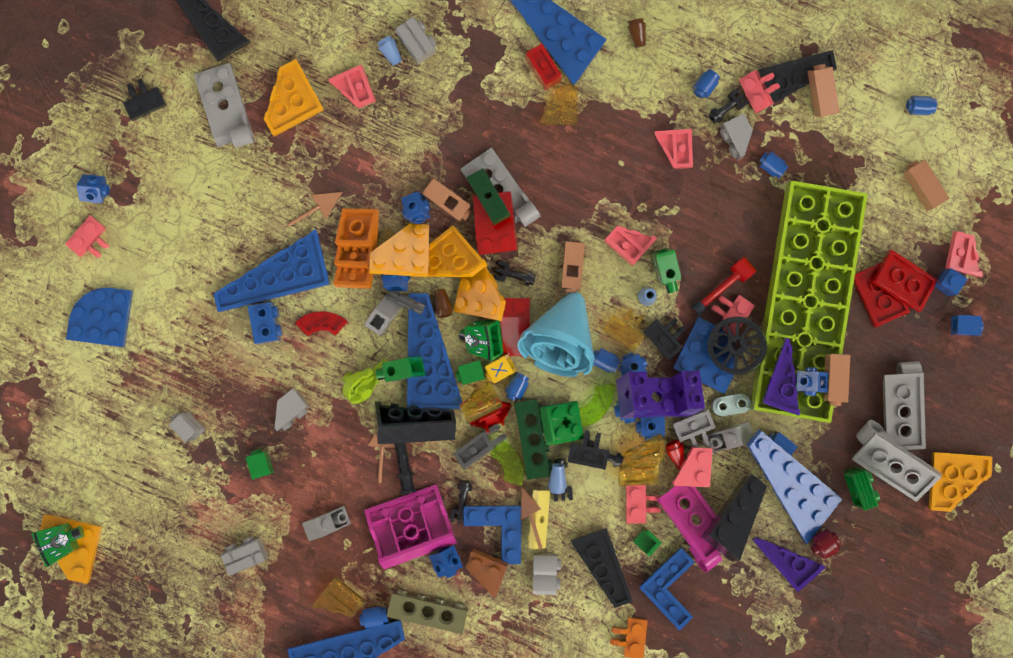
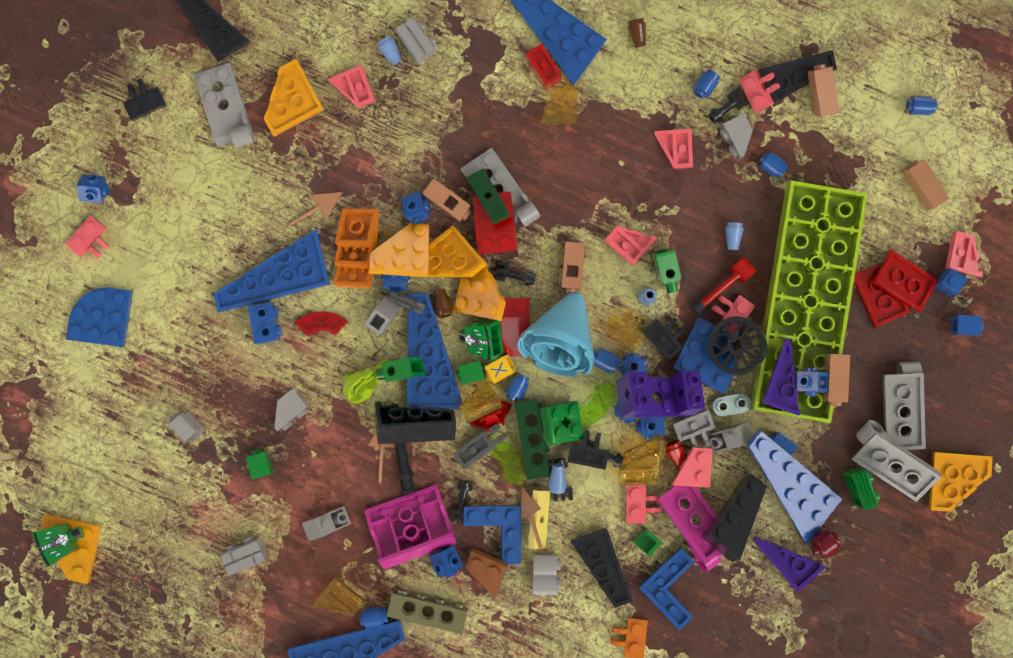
(733, 235): none -> medium blue cone

